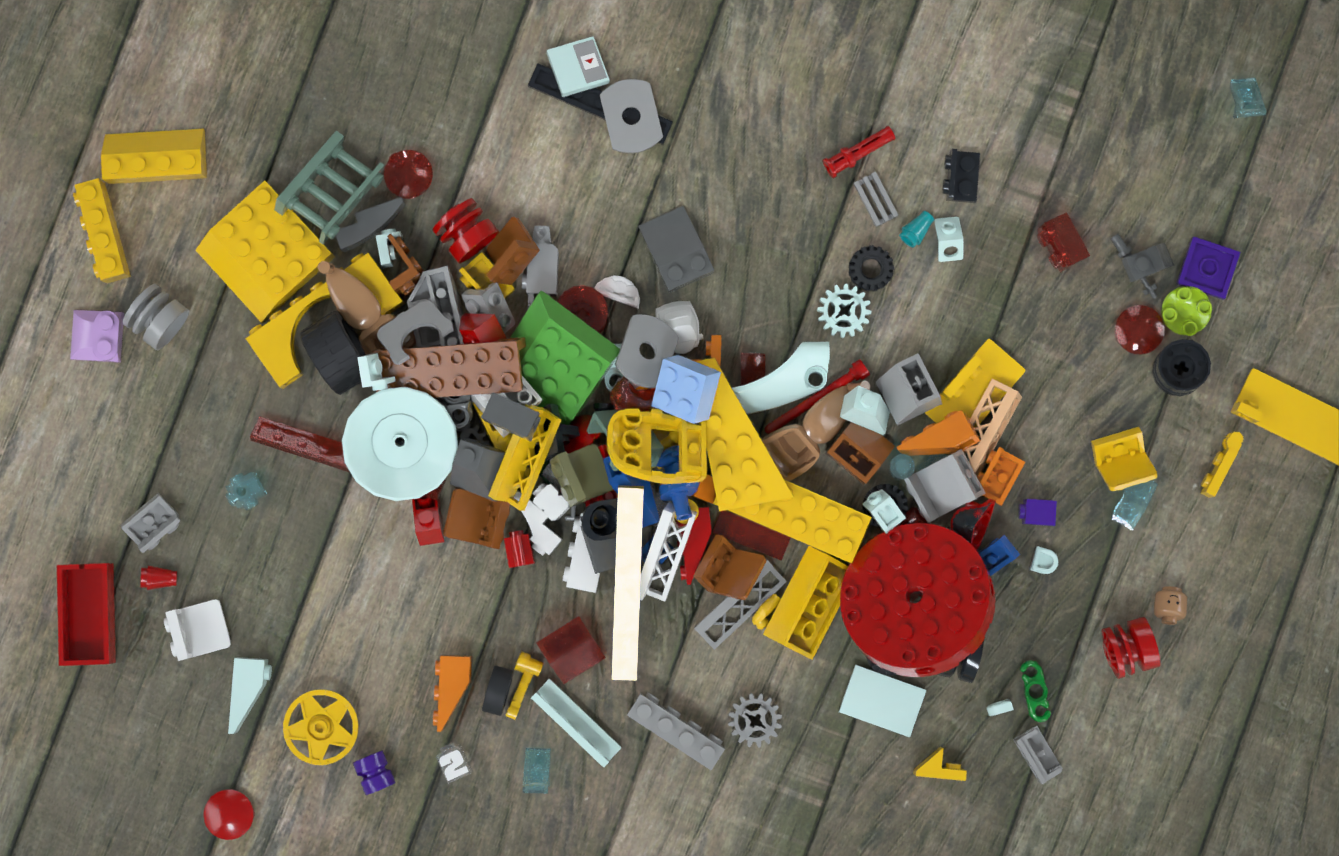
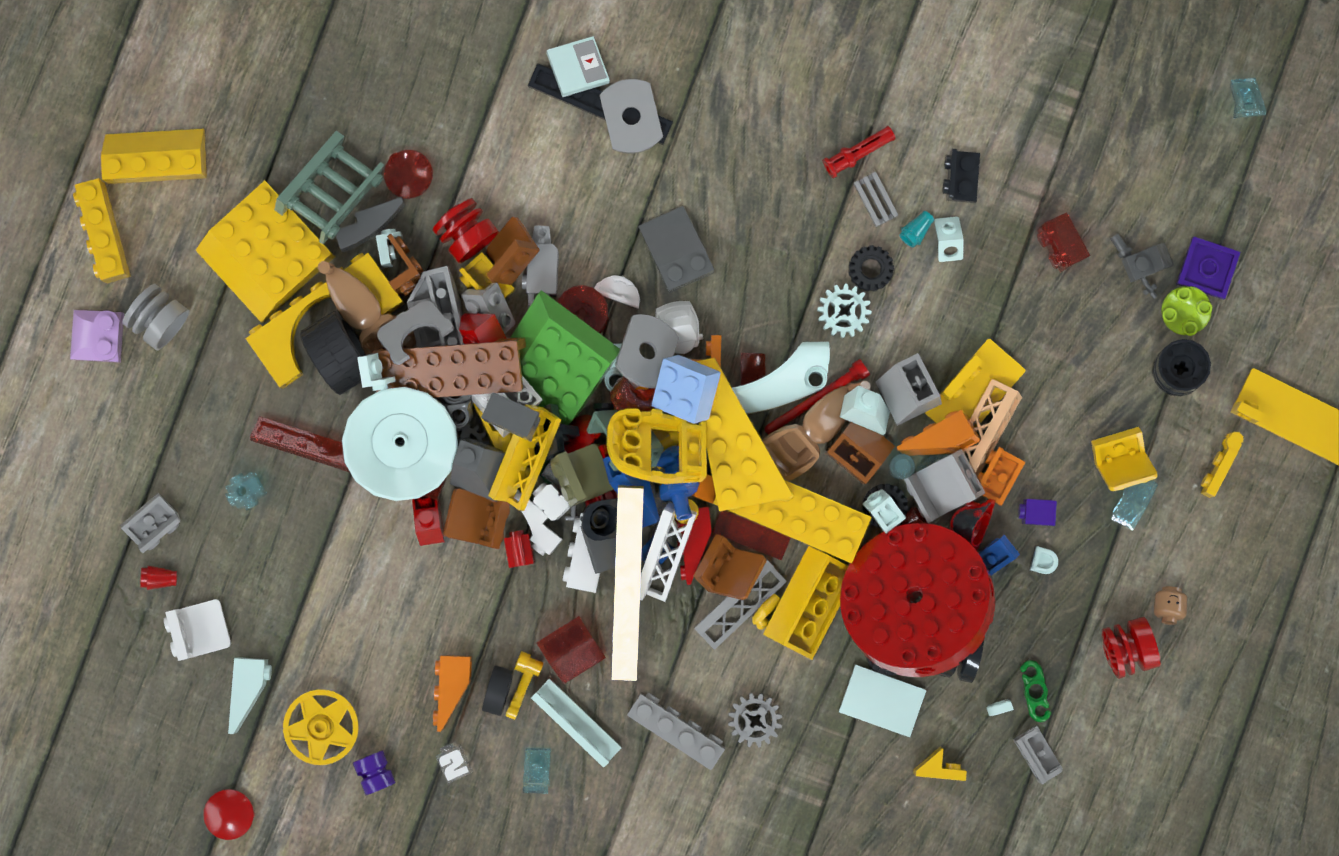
(86, 614): red piece -> none
(1139, 329): clear red dish -> none

